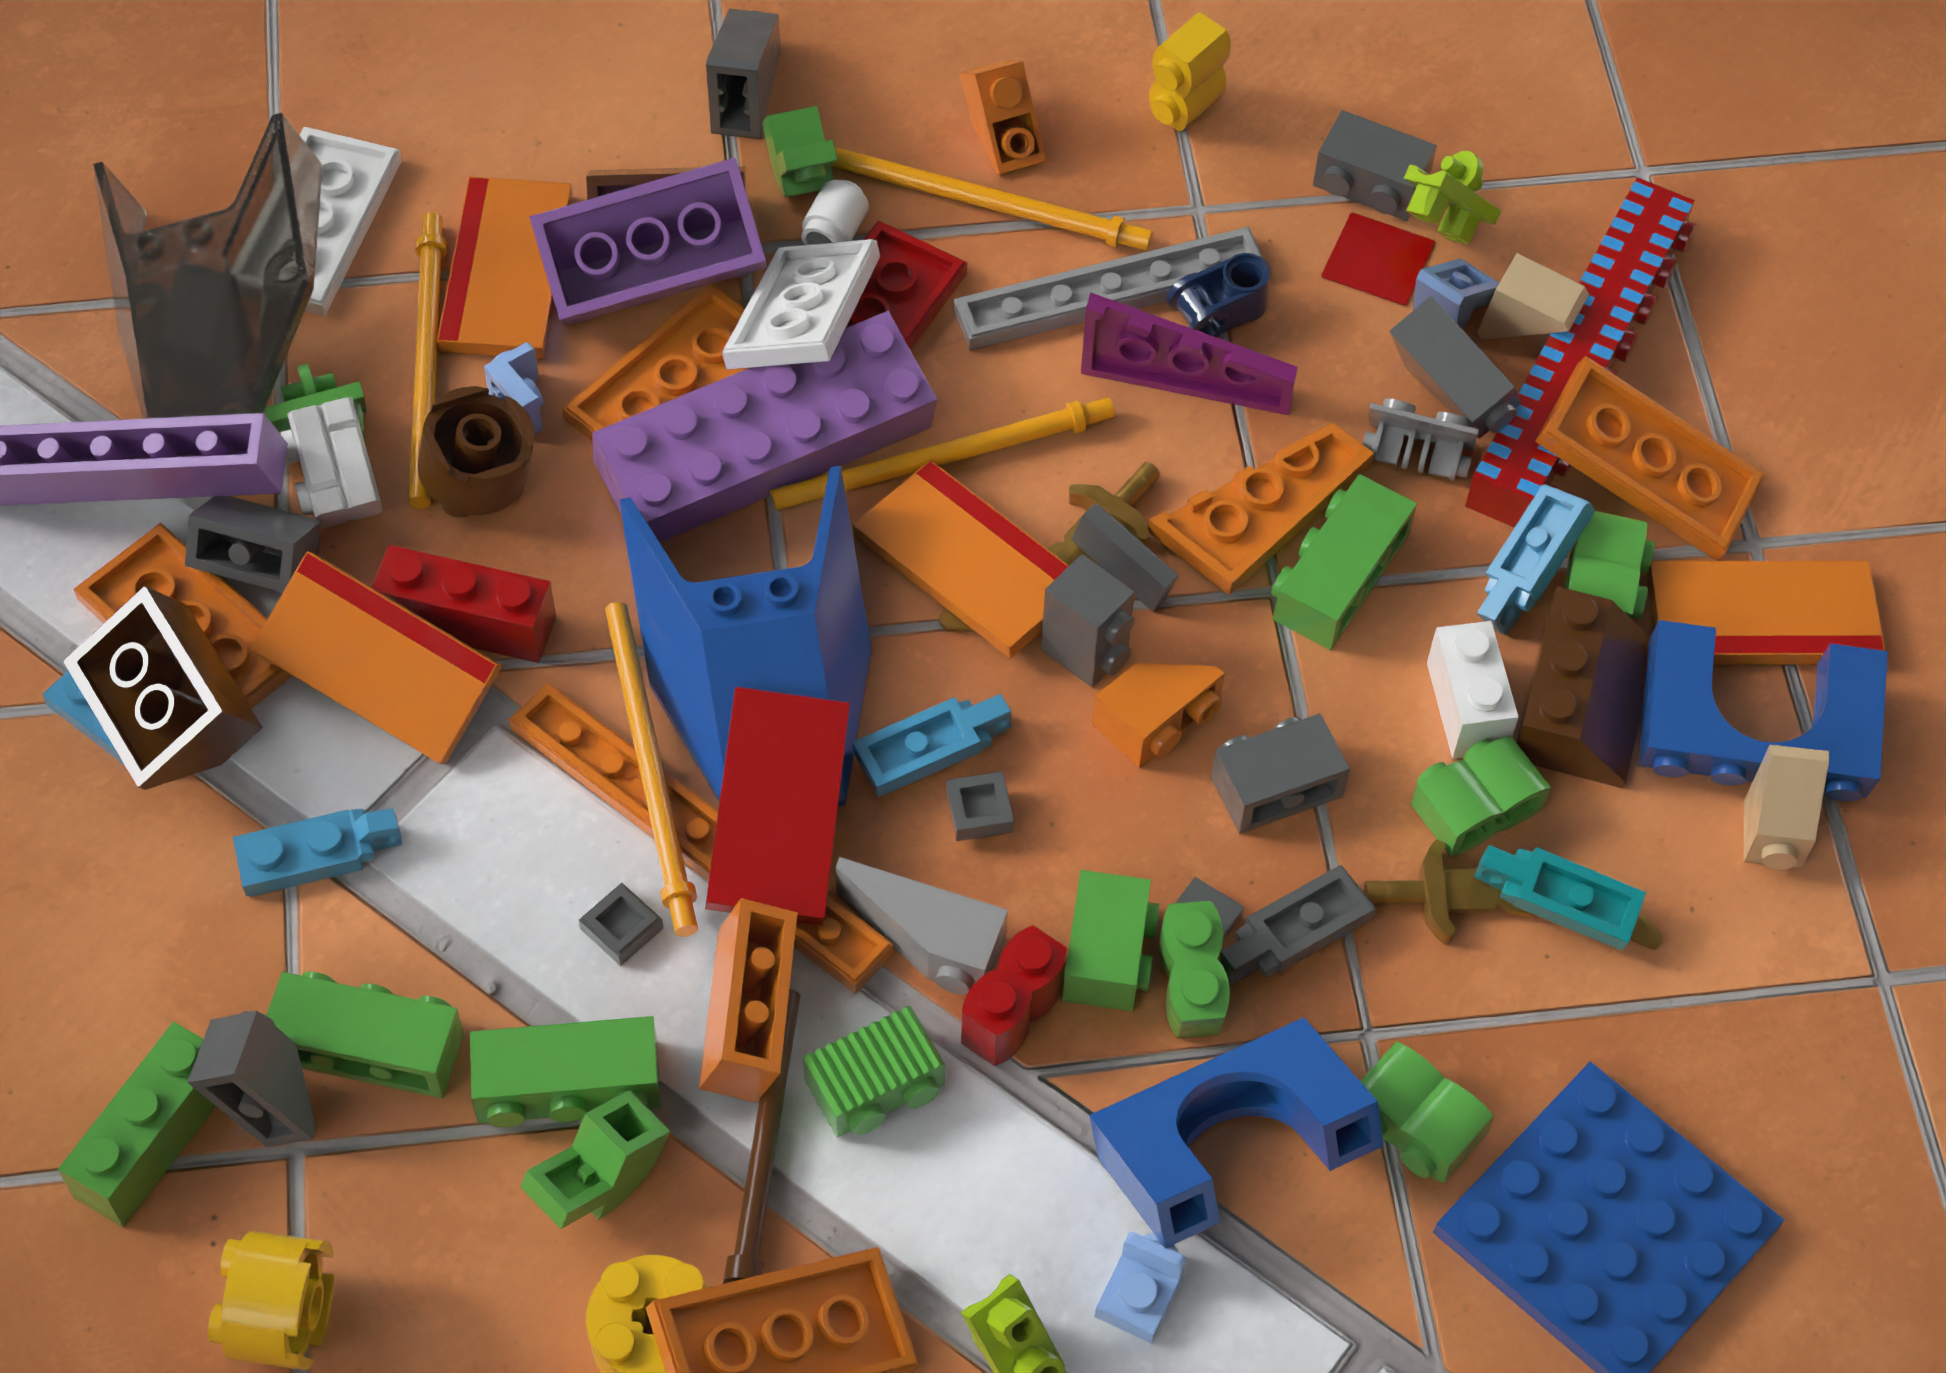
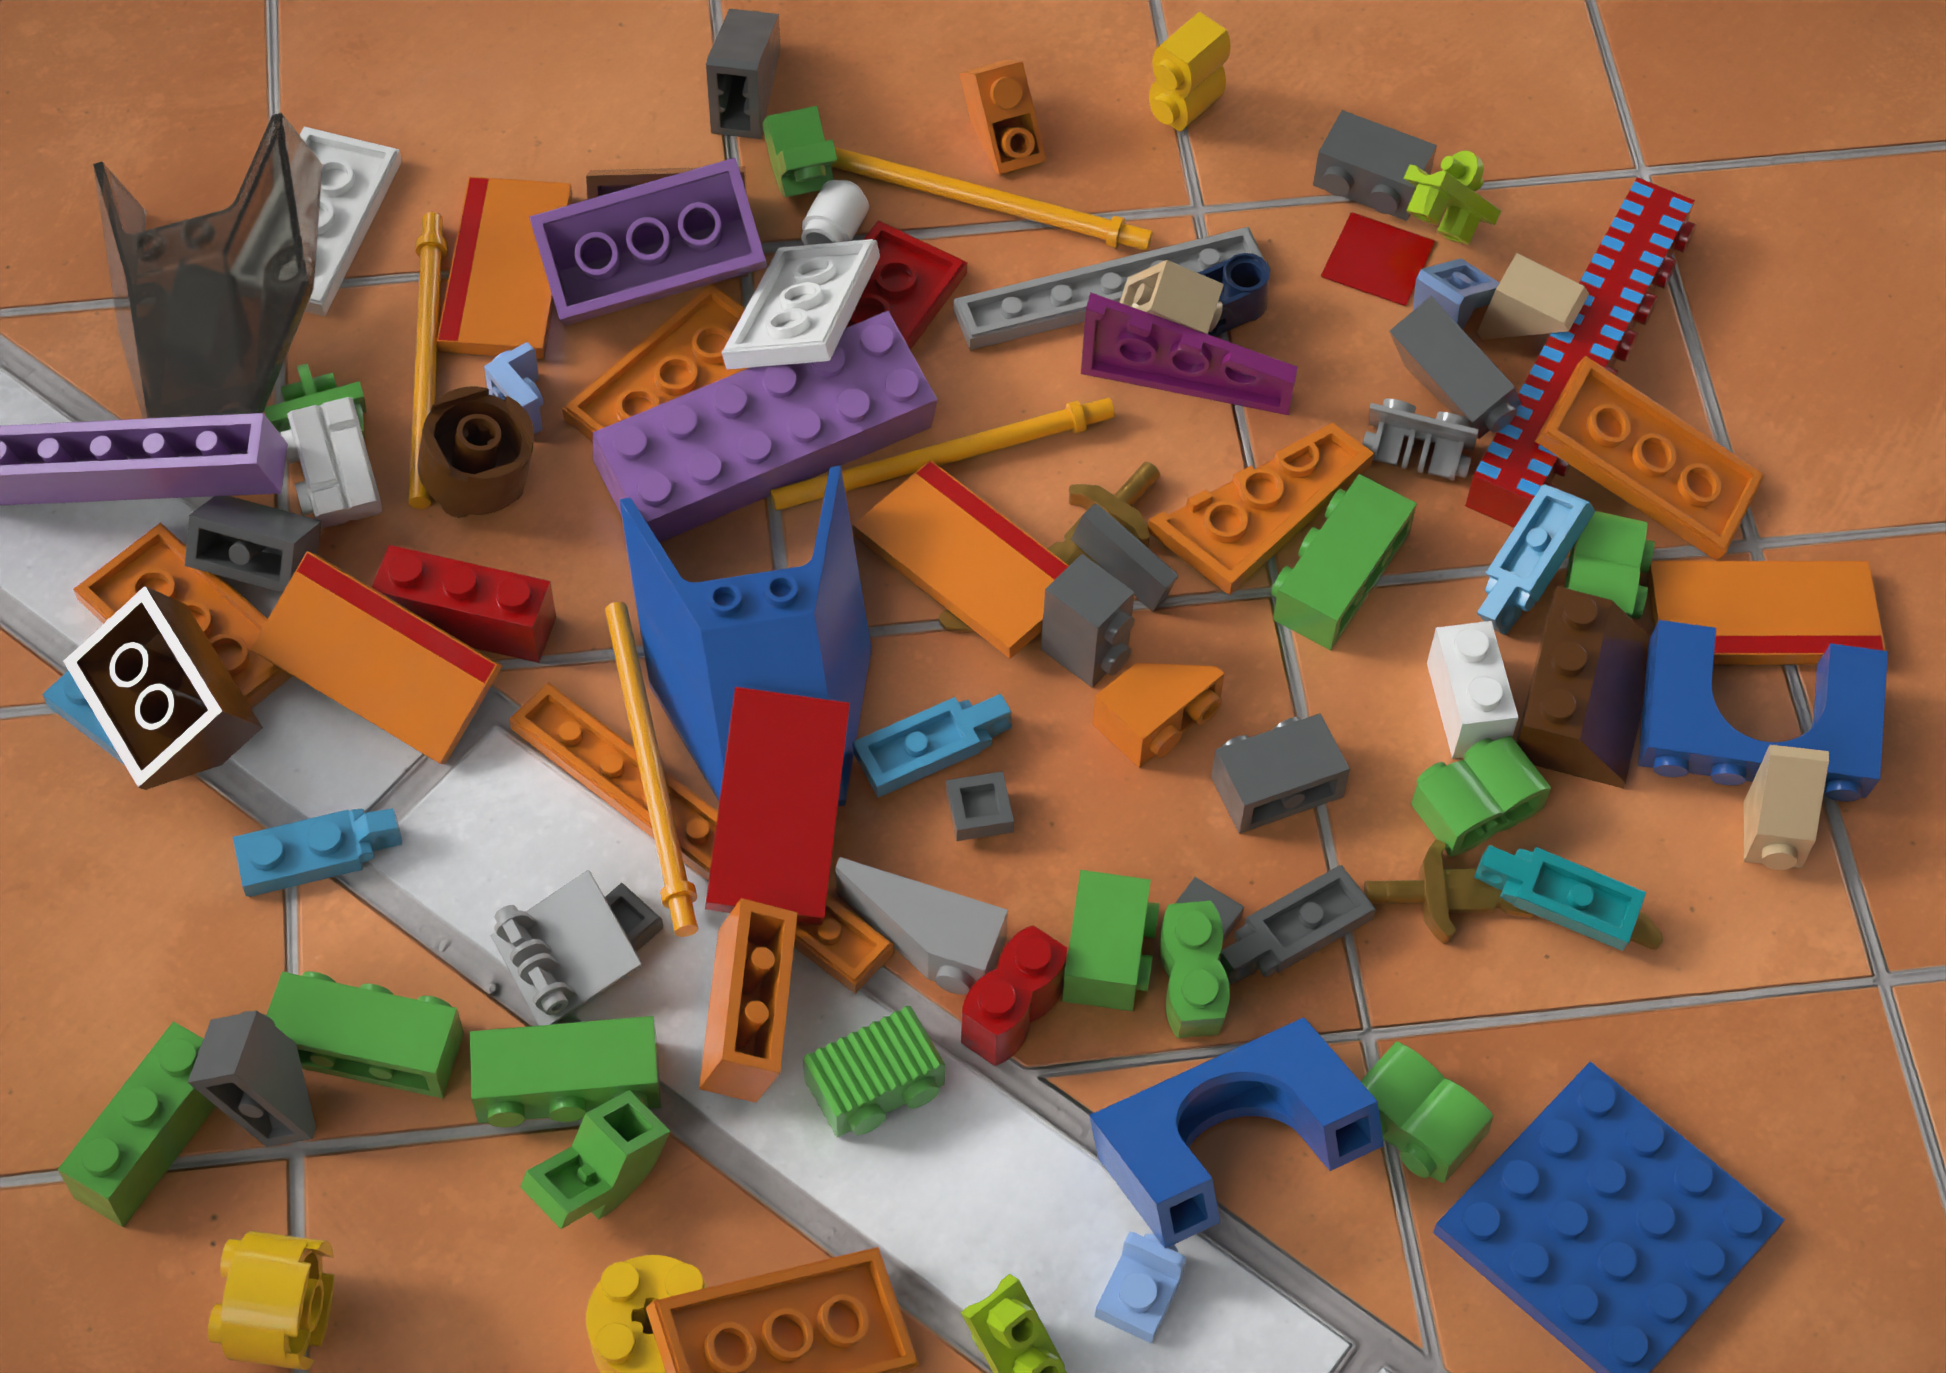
(564, 949): none -> light grey hinge
(745, 1260): reddish brown bar -> none
(1175, 295): none -> tan slope

